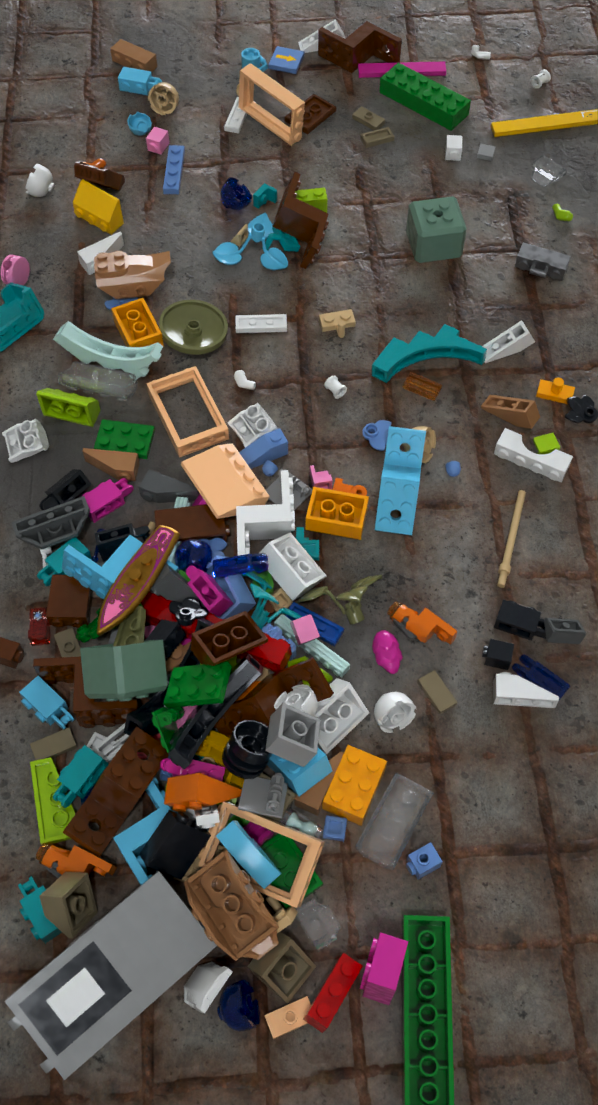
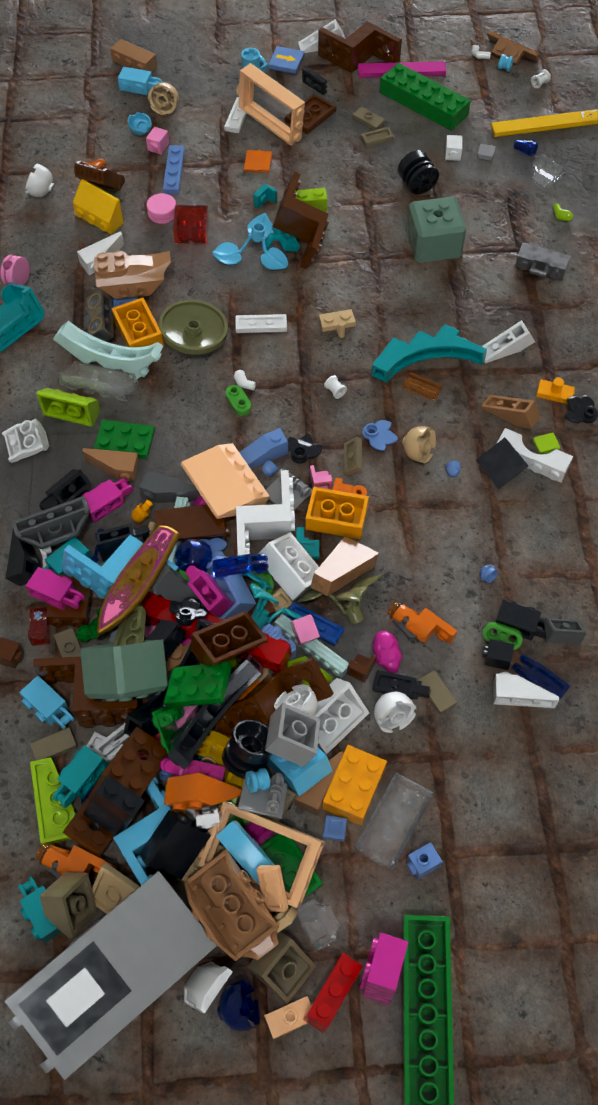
(21, 561): none -> black slope
(53, 589): none -> dark pink brick
(100, 317): none -> flat silver piece
(111, 888): none -> tan tile
(113, 806): none -> black brick
(141, 511): none -> light orange cylinder
(161, 208): none -> bright pink head
(191, 223): none -> clear red piece
(197, 441): light nougat door -> none
(234, 195): clear blue cylinder -> none
(238, 398): none -> bright green plate
(241, 236): tan slope -> none
(252, 424): white slope -> none
(257, 780): none -> medium azure wheel
(258, 161): none -> orange piece
(272, 887): none -> light nougat plate
(303, 447): none -> black plate
(308, 826): clear piece -> none
(314, 80): none -> black tile
(343, 566): none -> slope
(352, 456): none -> dark tan plate
(361, 667): none -> reddish brown panel
(391, 682): none -> black hinge
(400, 480): medium azure bracket -> none
(418, 172): none -> black wheel
(488, 573): none -> medium blue plate
(502, 463): none -> black tile
(502, 634): none -> bright green plate
(504, 568): tan bar -> none
(505, 62): none -> medium azure wheel
(509, 48): none -> medium nougat bracket
(527, 147): none -> clear blue cone

